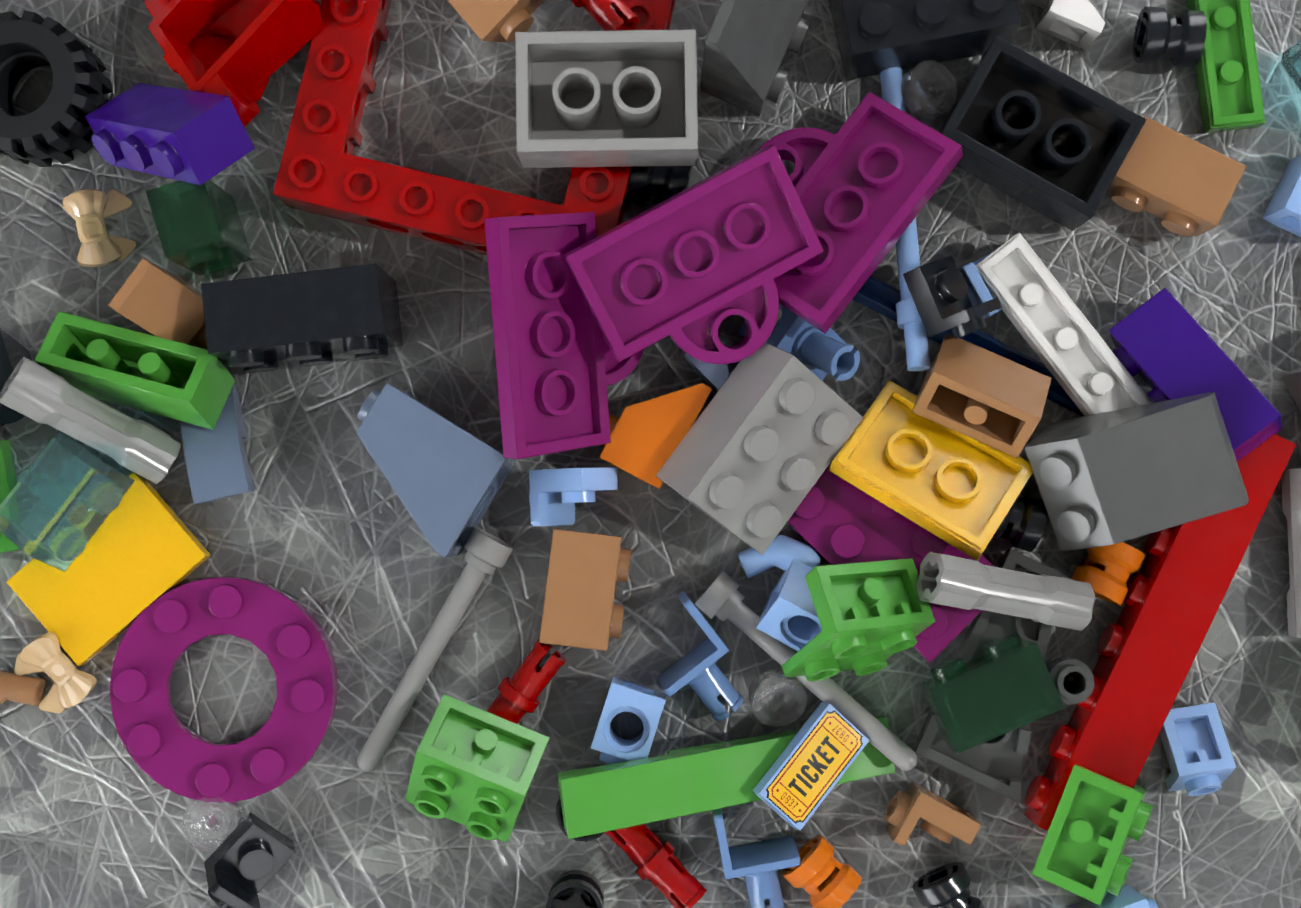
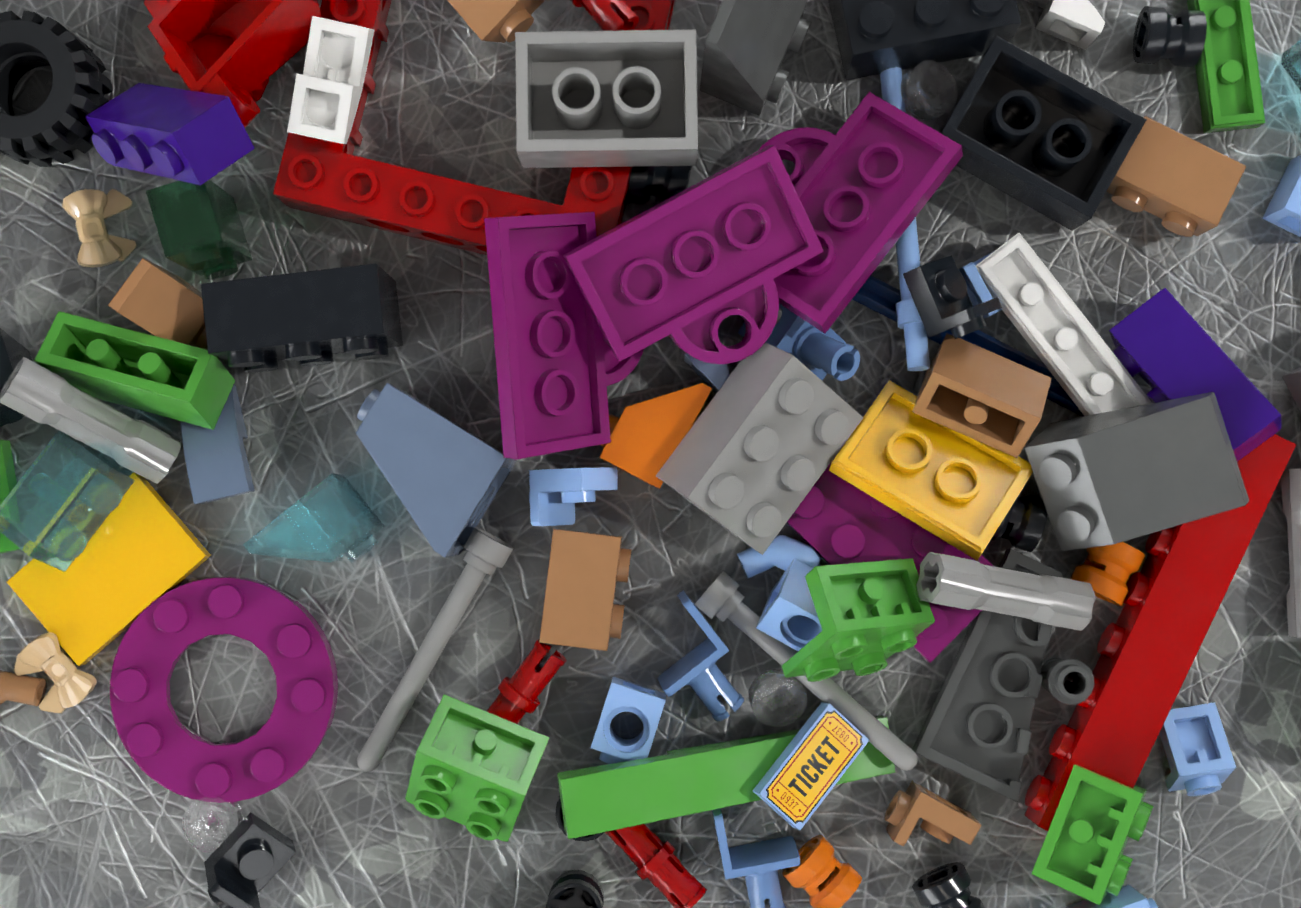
(321, 526): none -> clear light blue slope
(331, 81): none -> white slope
(991, 693): clear green brick -> none

